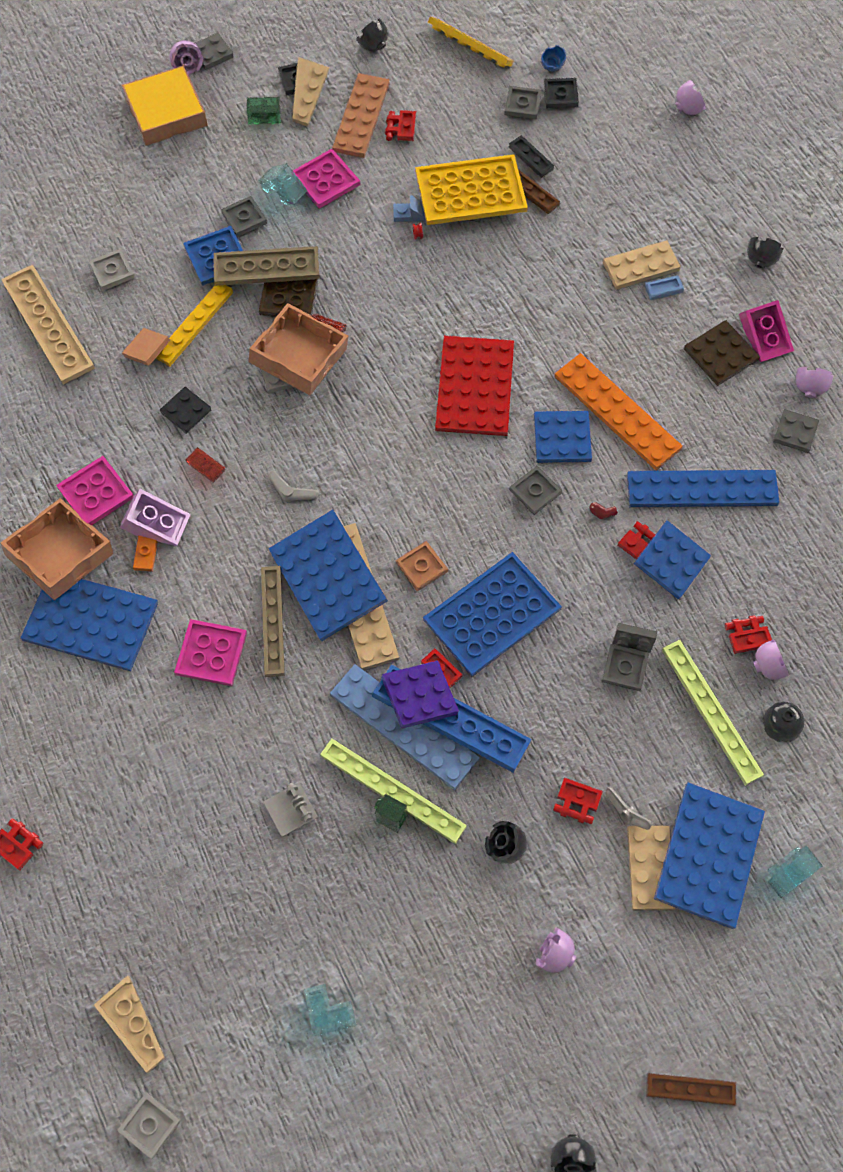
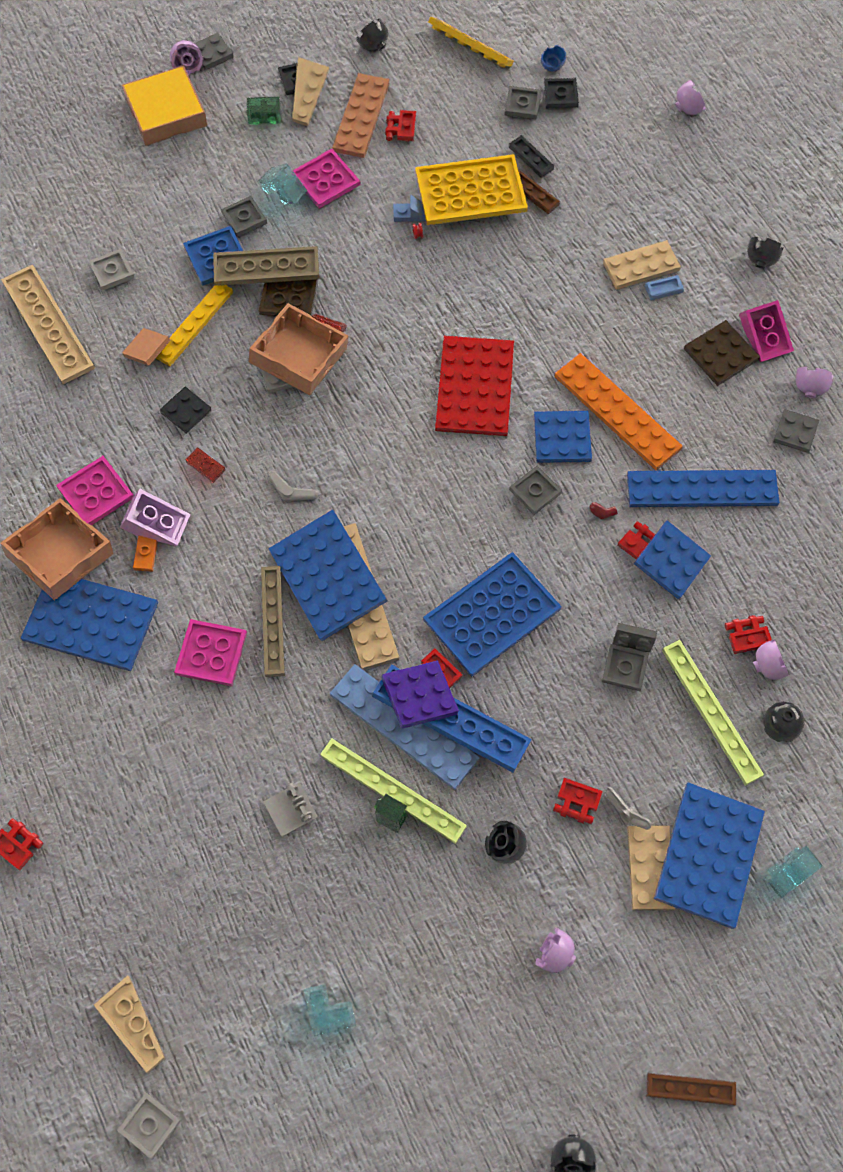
(421, 566): nougat tile -> none

